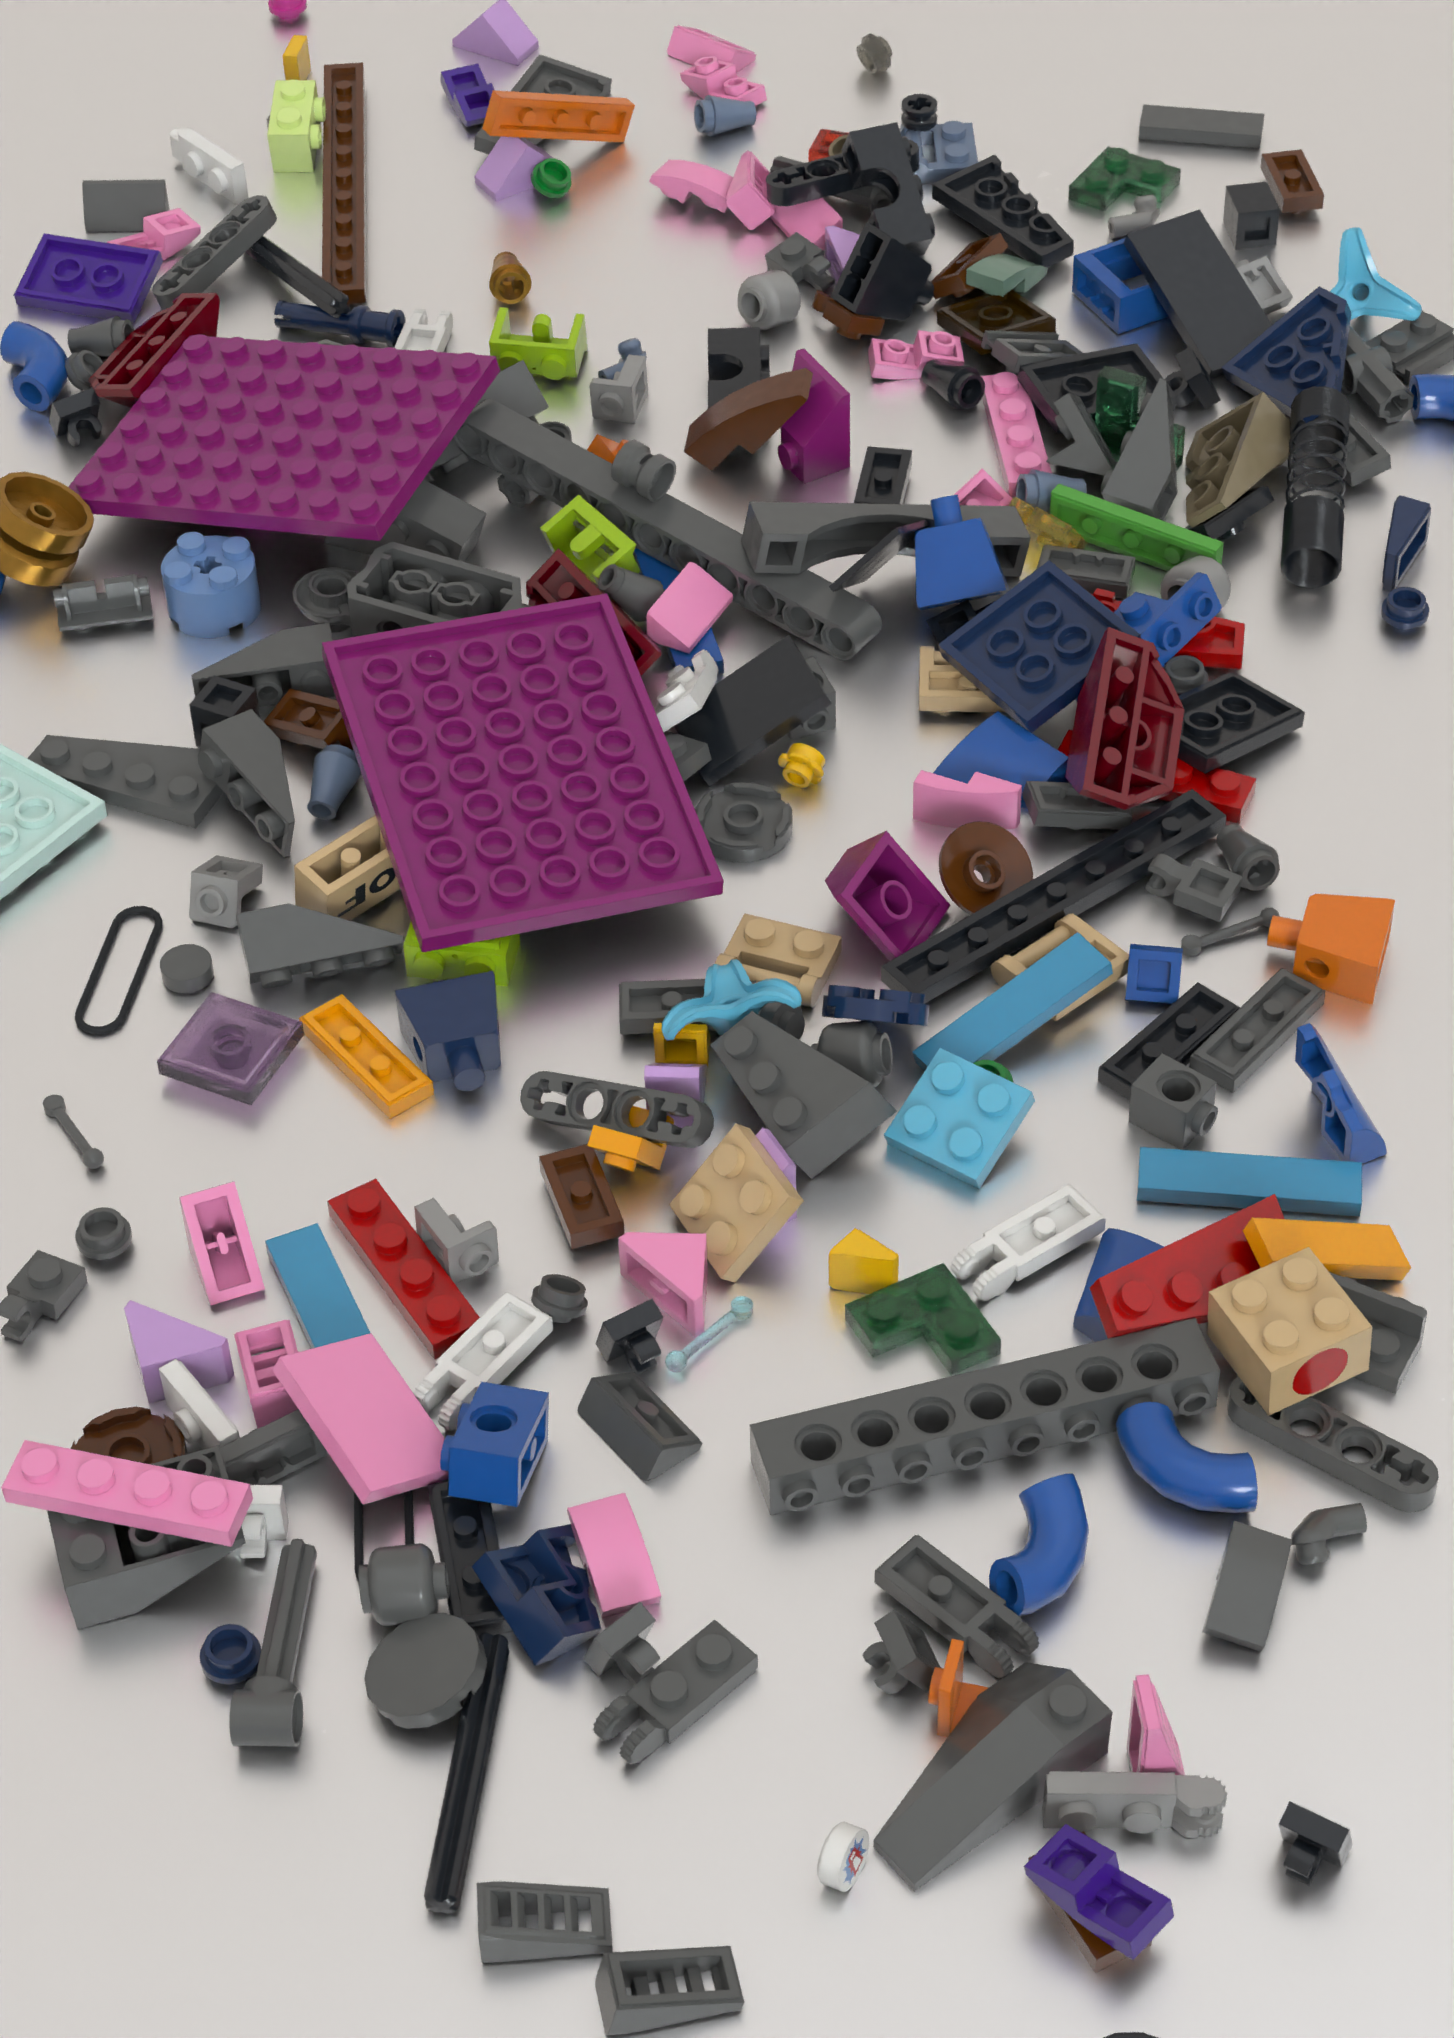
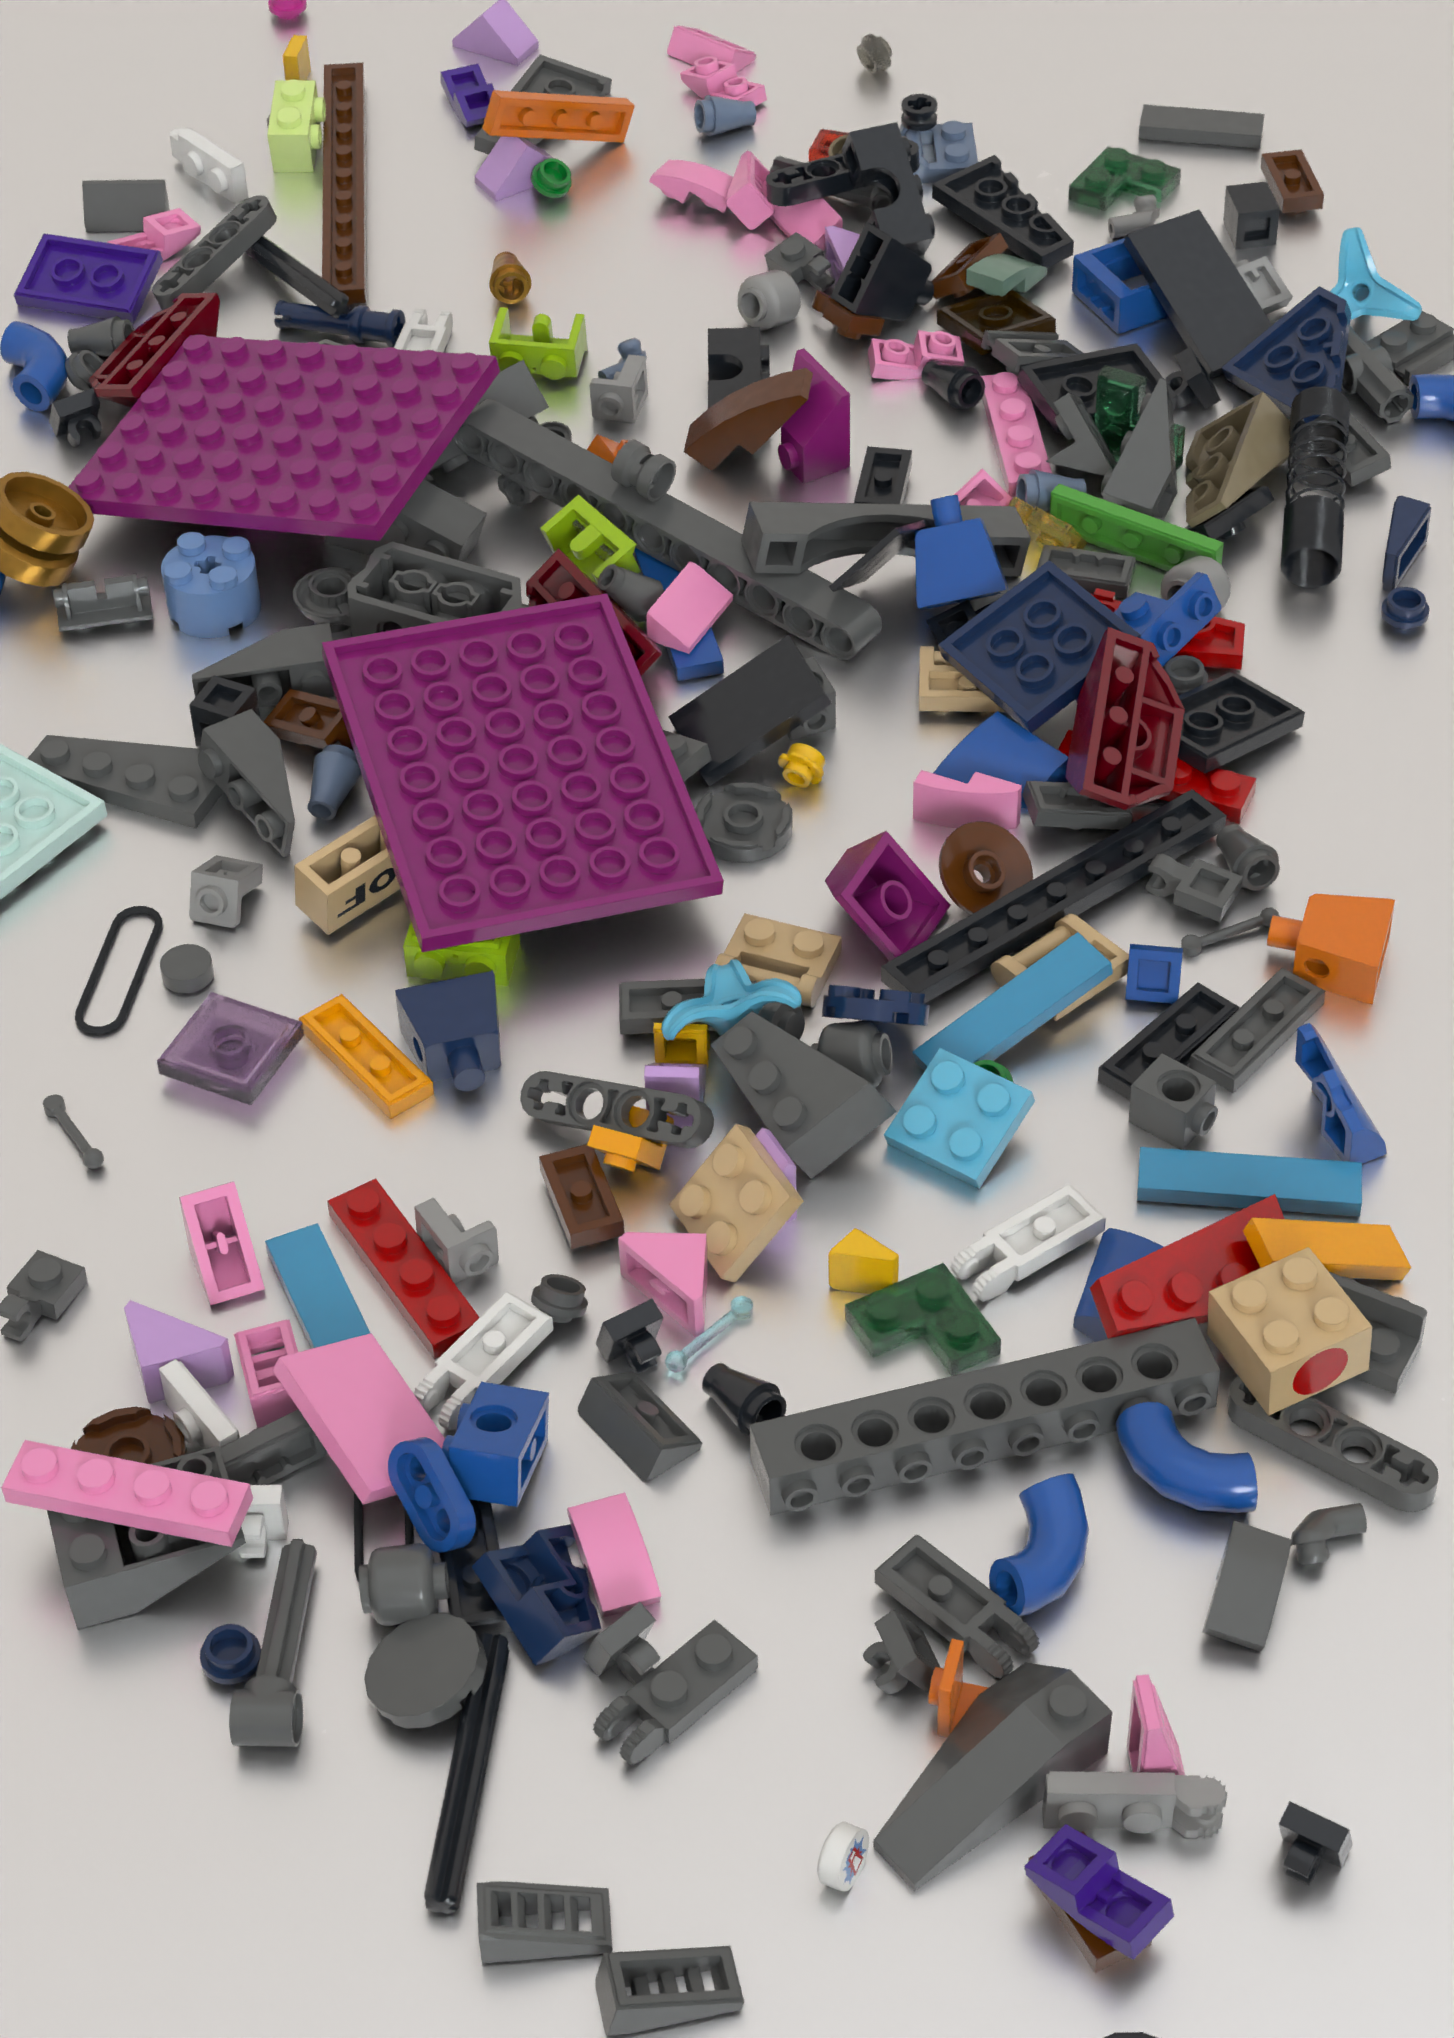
(103, 1234): dark grey plate -> none
(300, 940): dark grey slope -> none
(431, 1494): none -> blue plate
(686, 690): white hinge -> none
(743, 1397): none -> black cone

